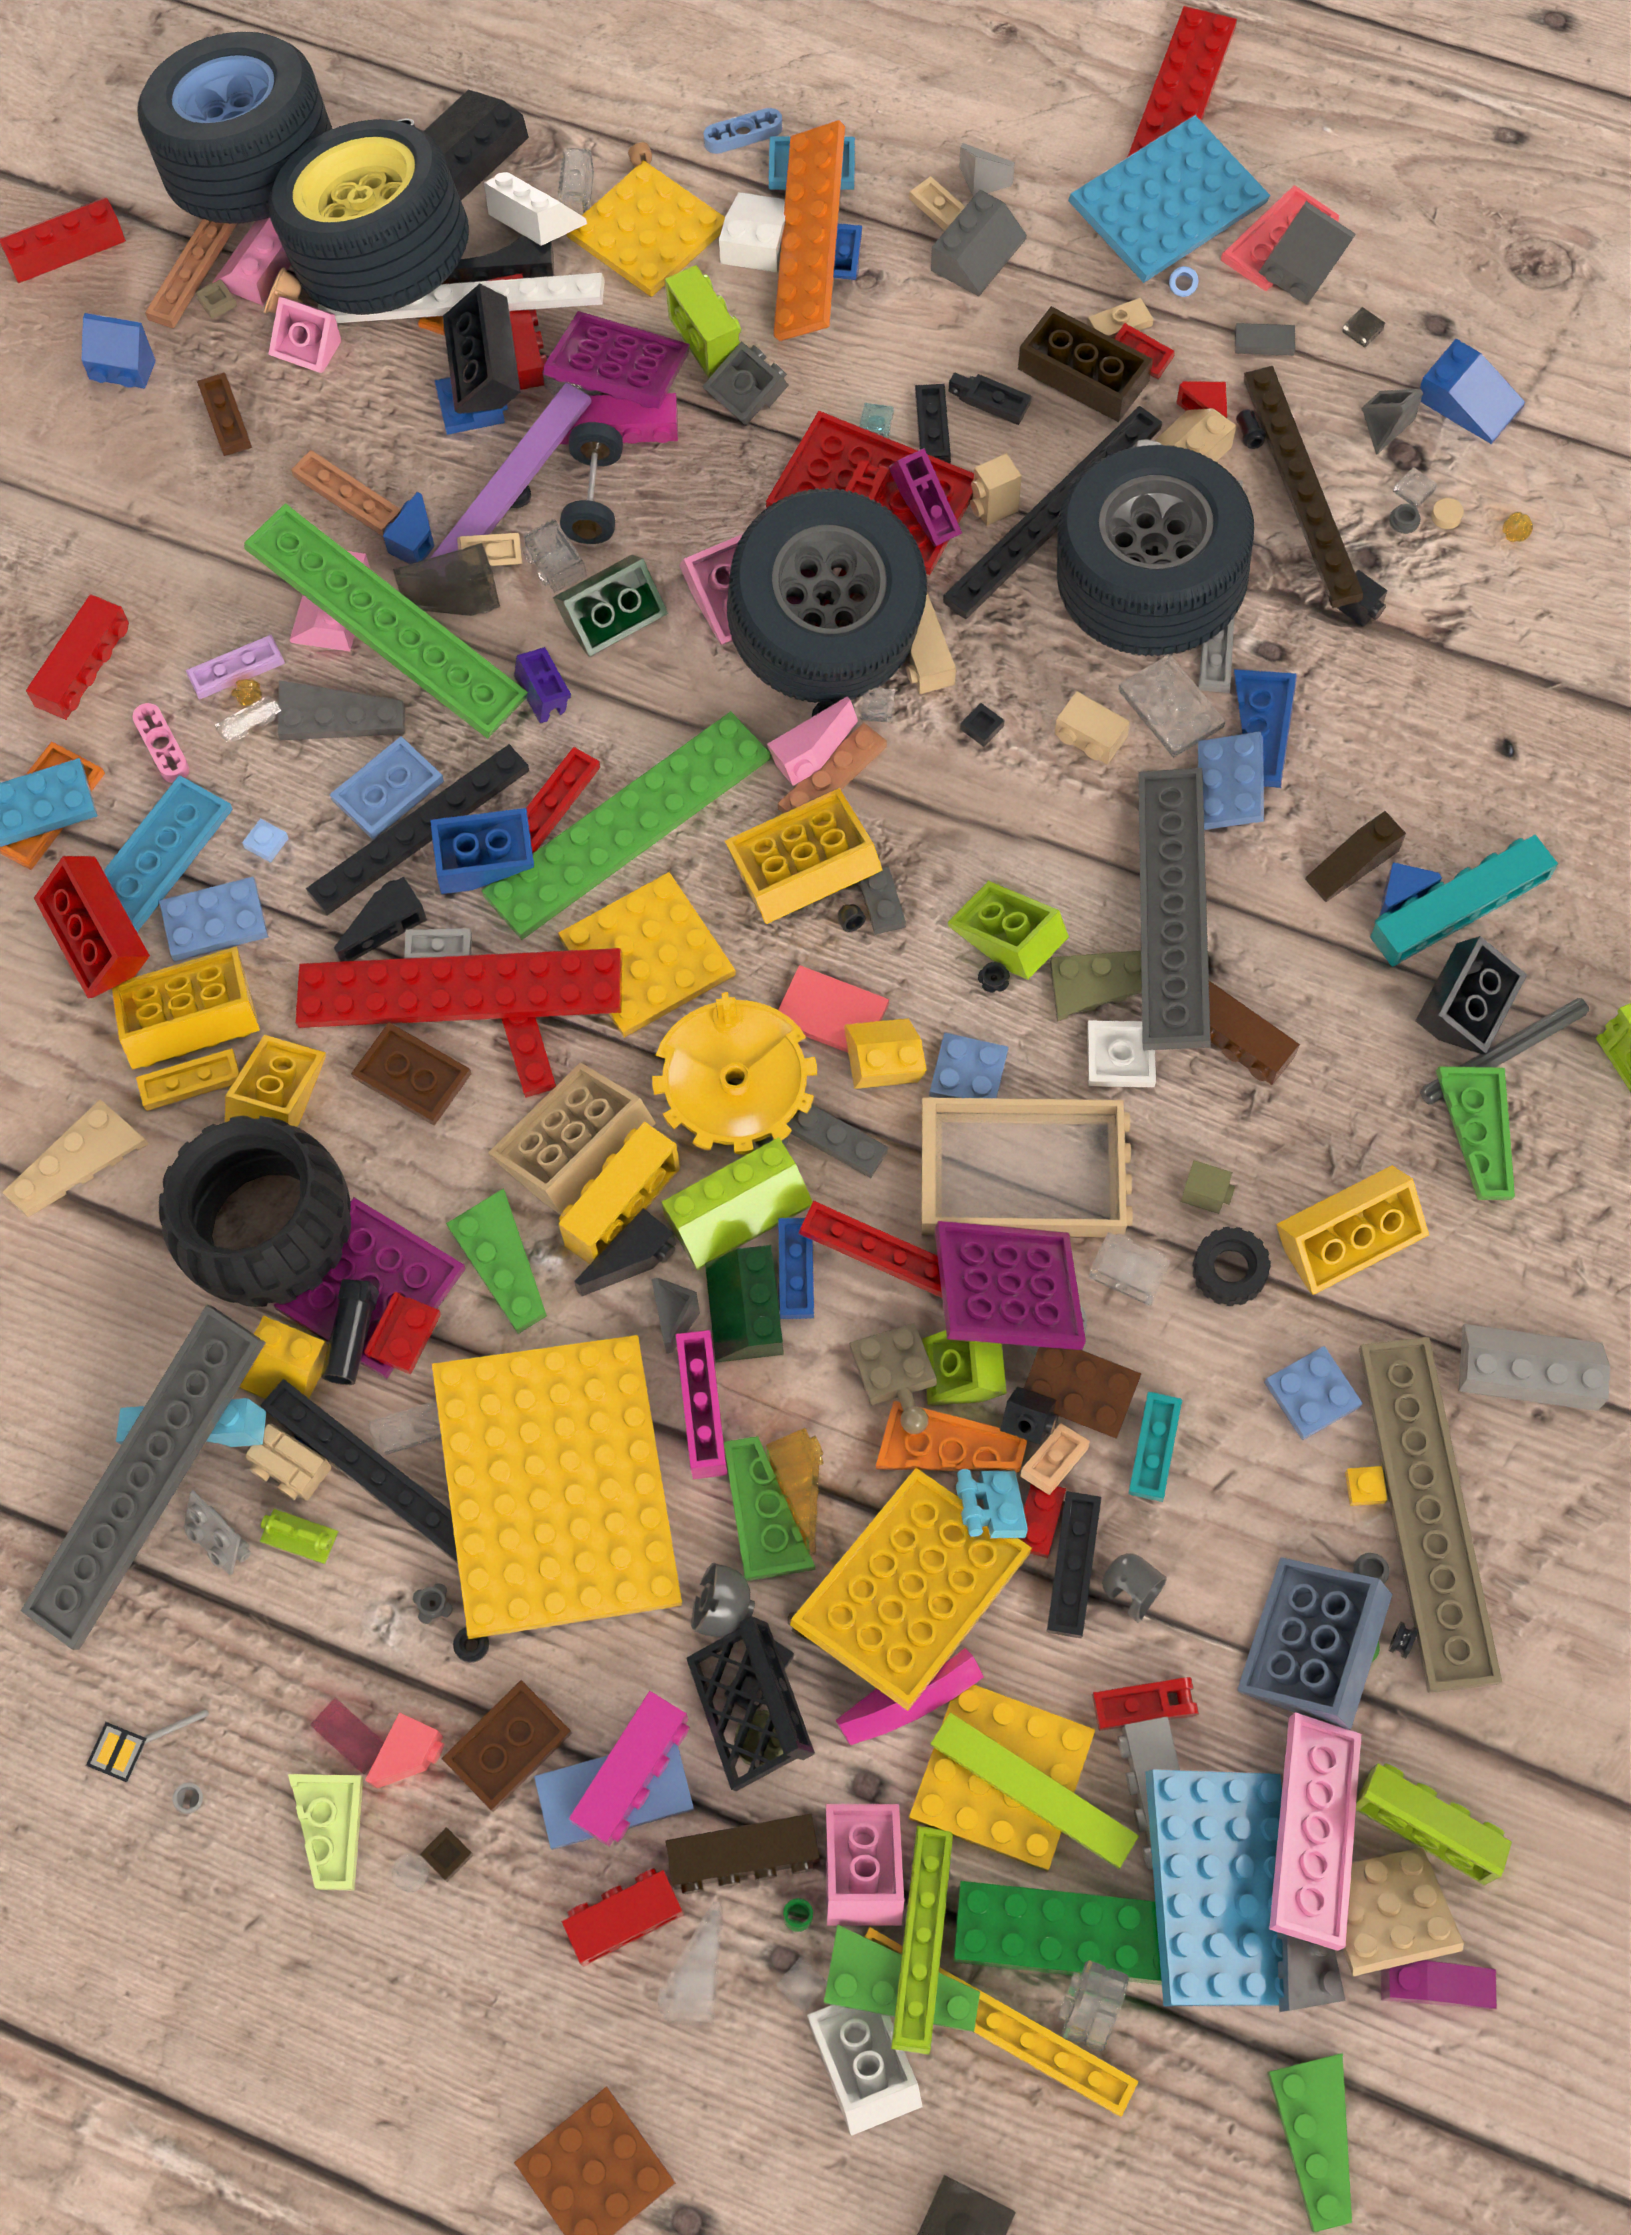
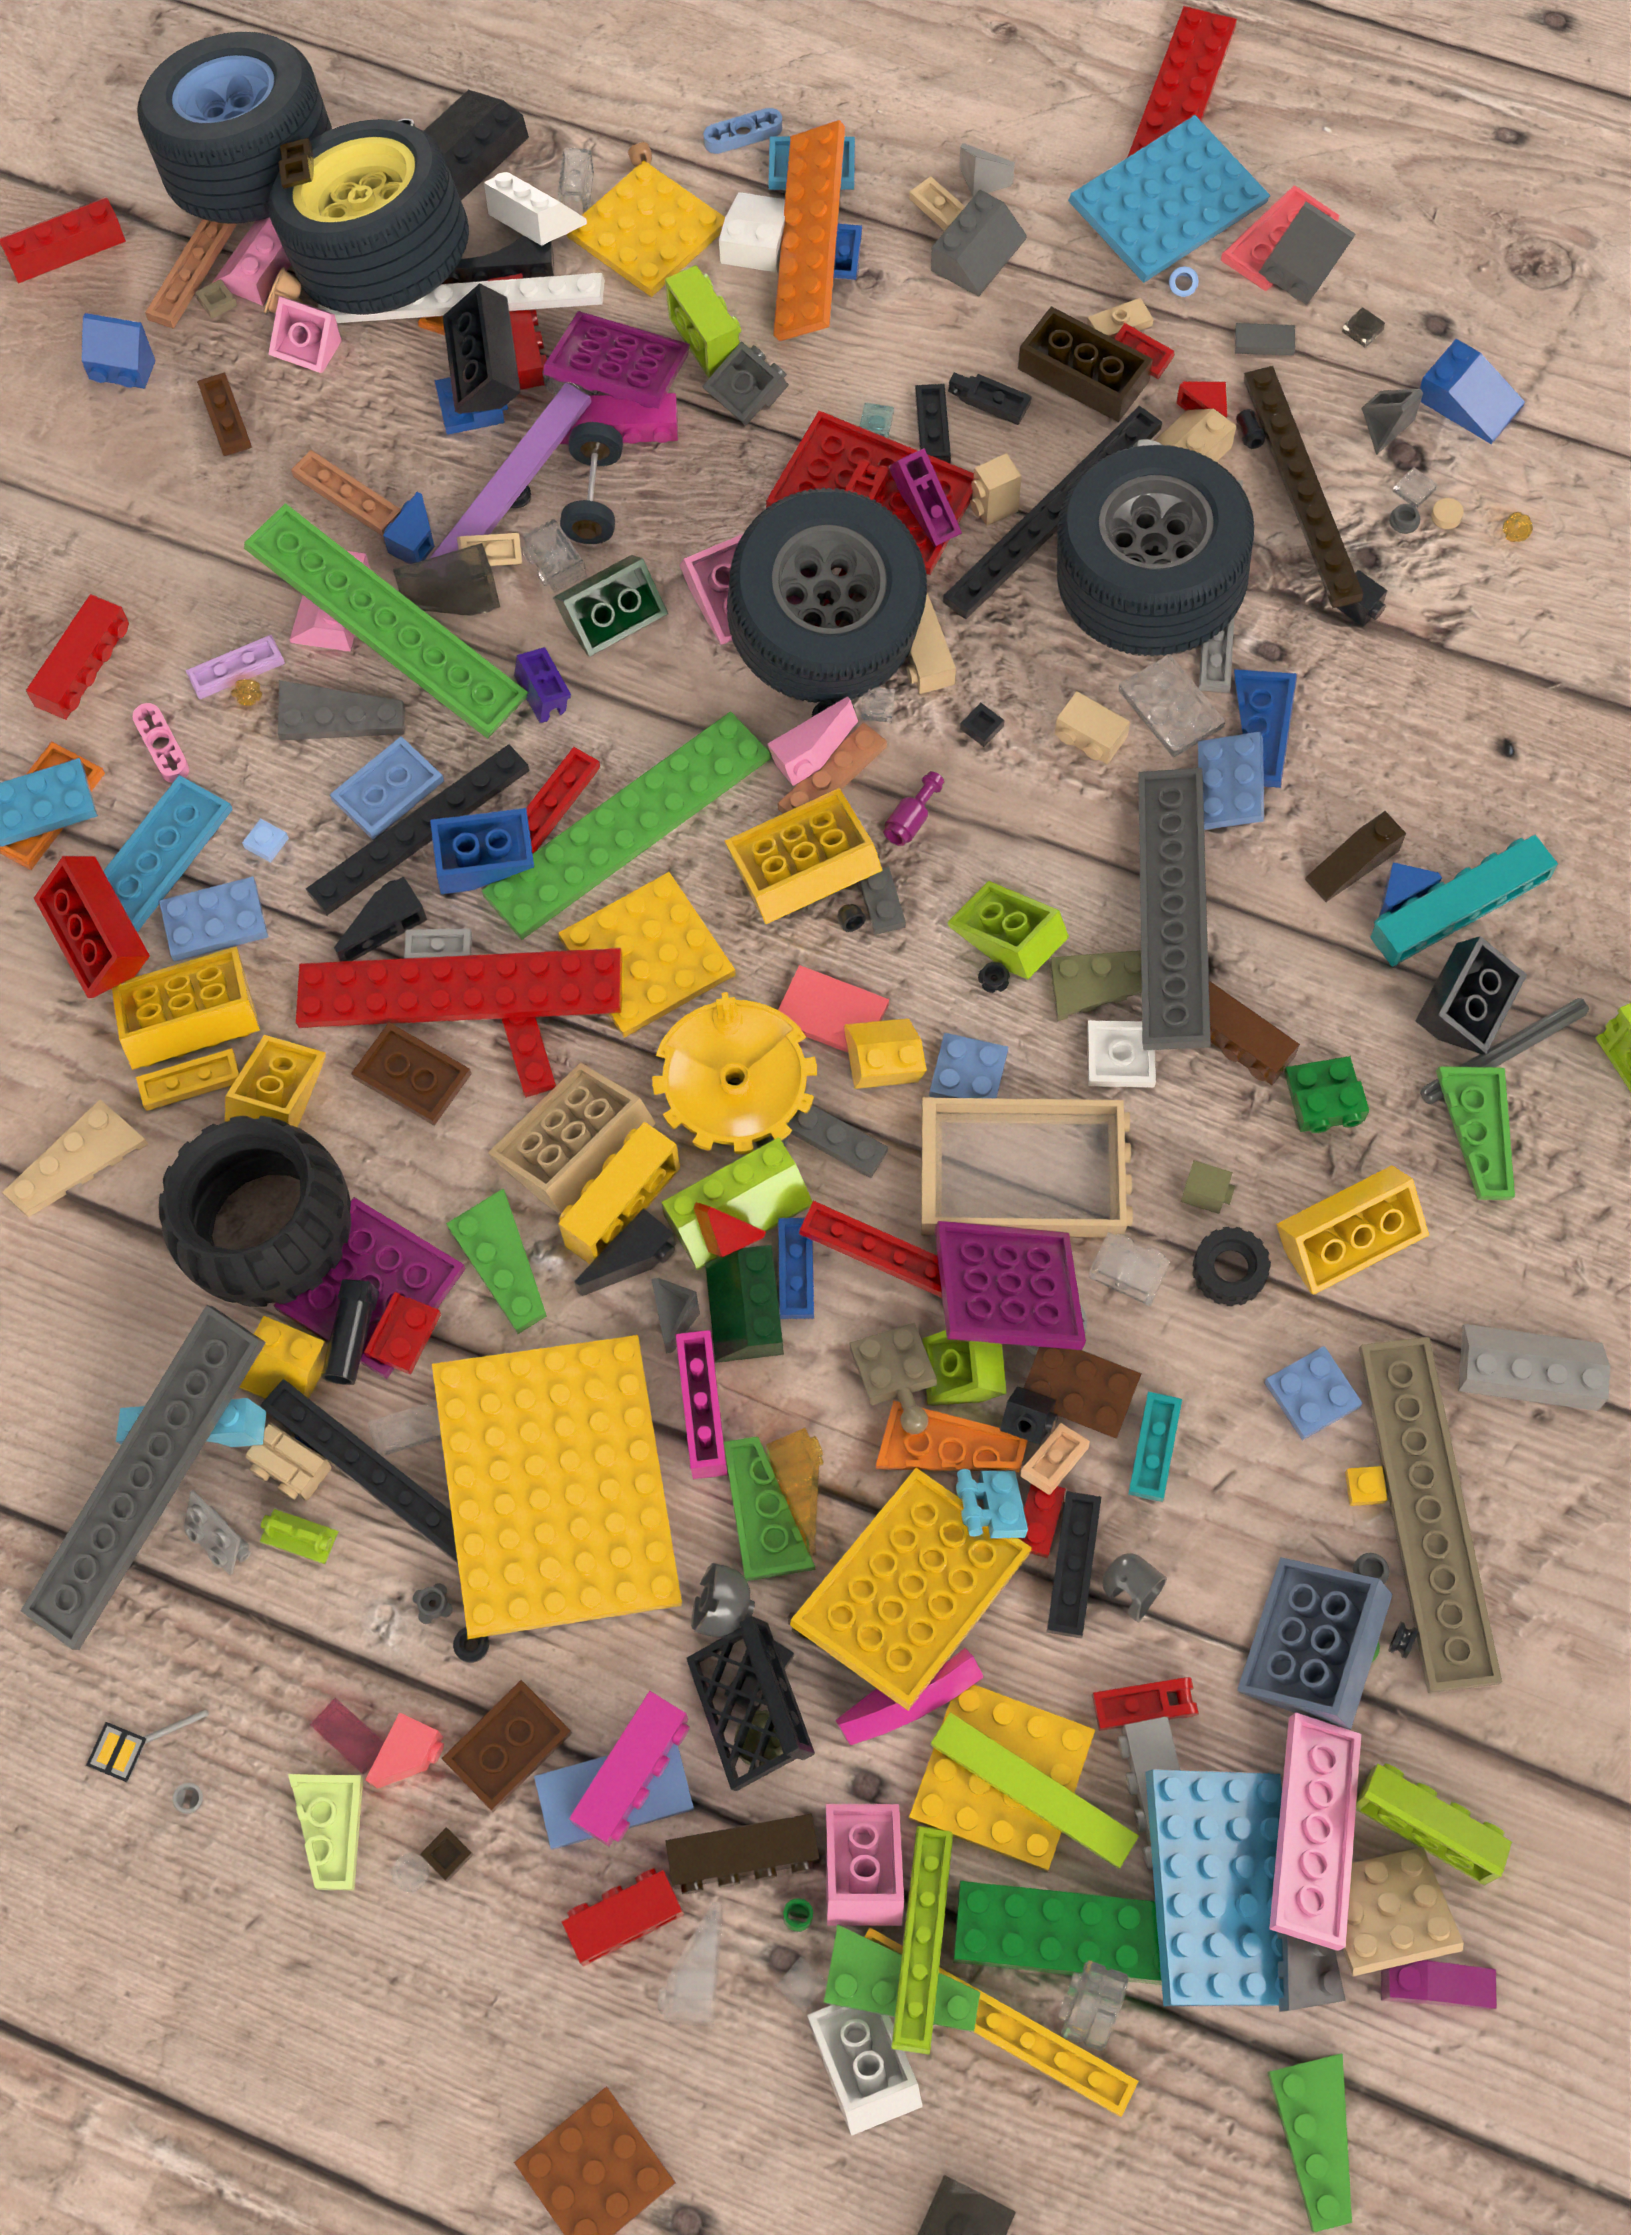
(259, 713): clear plate -> none
(296, 163): none -> dark brown slope
(724, 1232): none -> red slope
(911, 812): none -> magenta piece
(1326, 1095): none -> green plate

